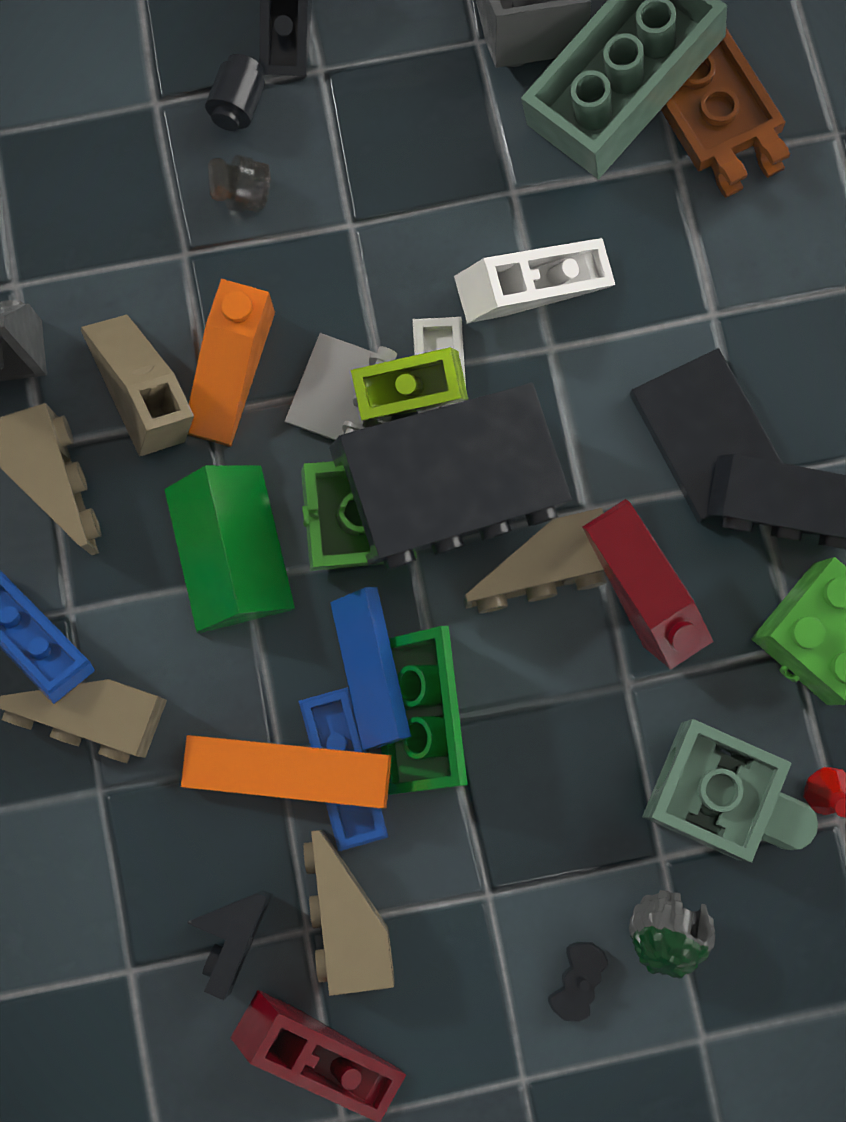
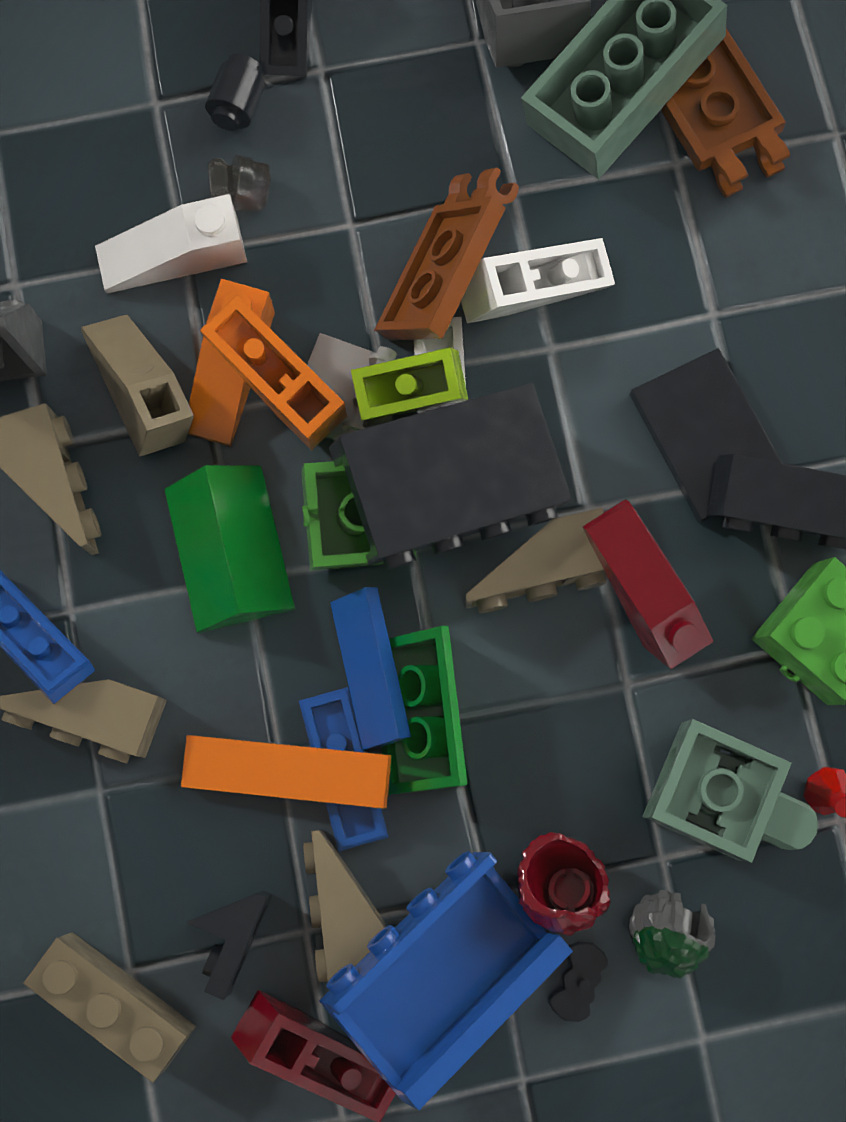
(110, 1005): none -> dark tan brick
(173, 245): none -> white slope
(275, 373): none -> orange slope
(443, 978): none -> blue panel
(445, 259): none -> dark orange tile
(562, 884): none -> dark red hair

